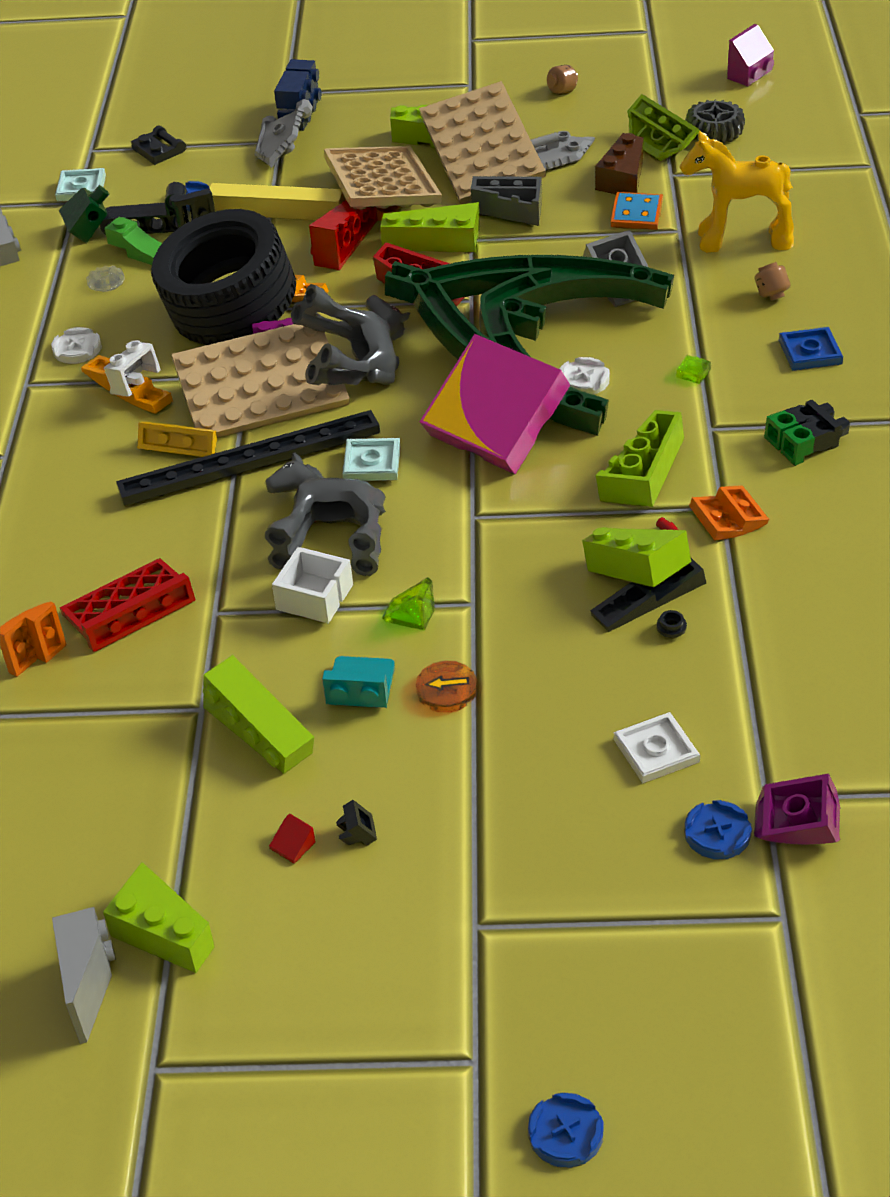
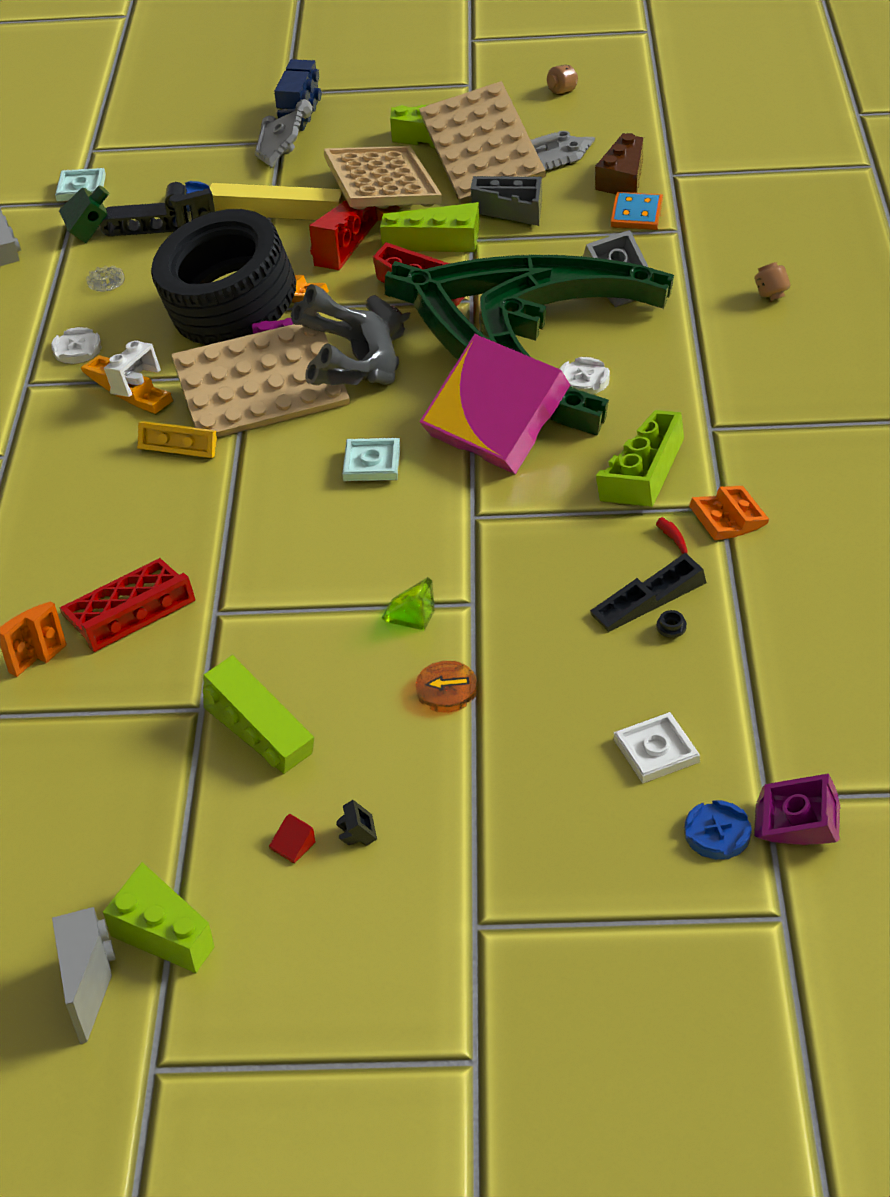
(127, 235): bright green slope -> none
(155, 151): black plate -> none
(246, 457): black plate -> none
(312, 584): white piece -> none
(330, 502): dark grey animal -> none
(359, 681): teal bracket -> none
(565, 1130): blue tile -> none
(637, 554): lime wedge -> none
(660, 128): lime wedge -> none
(693, 369): clear neon green plate -> none
(717, 119): dark grey gear -> none
(740, 181): yellow animal -> none
(749, 56): slope -> none
(805, 430): hips -> none
(810, 348): blue tile -> none

